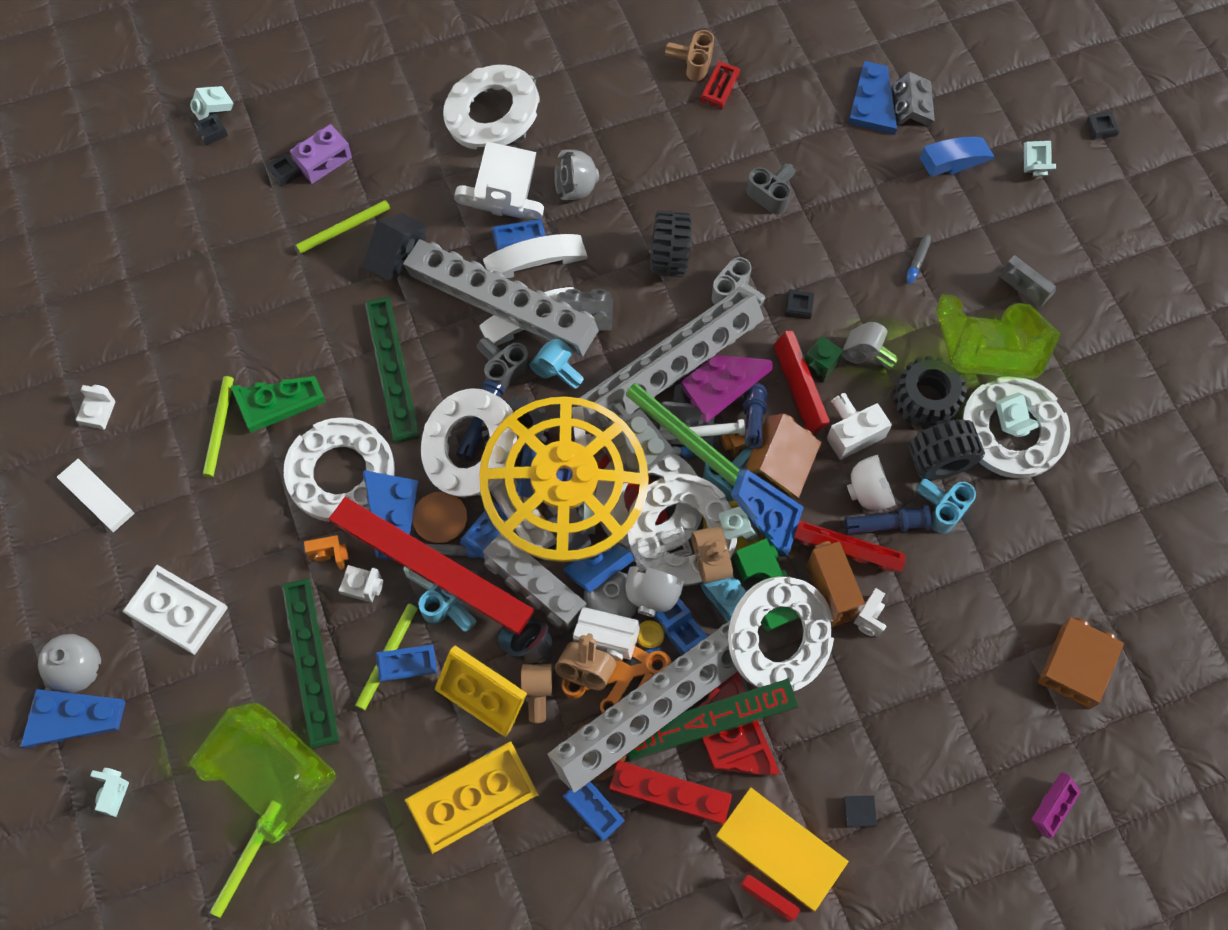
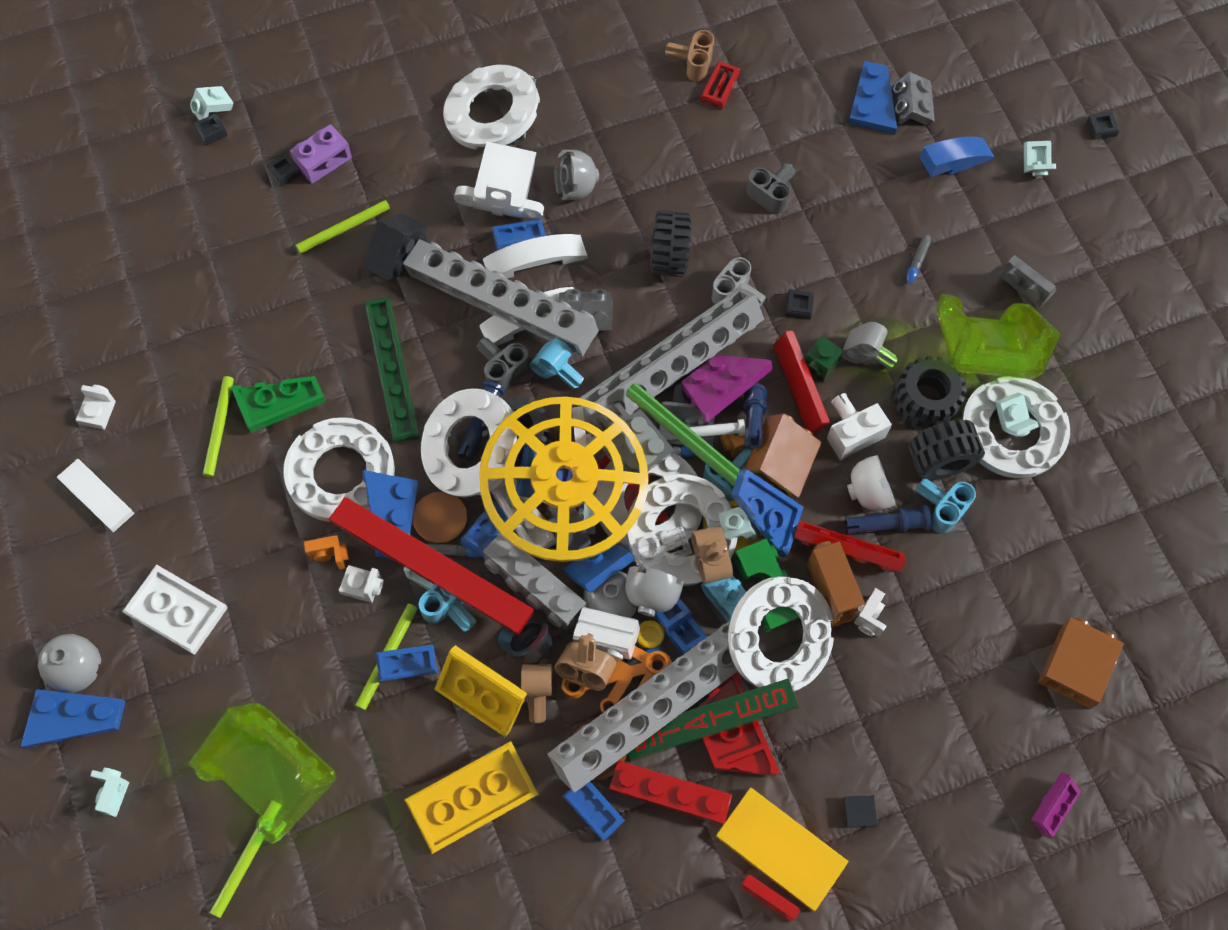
(310, 664): dark green tile -> none

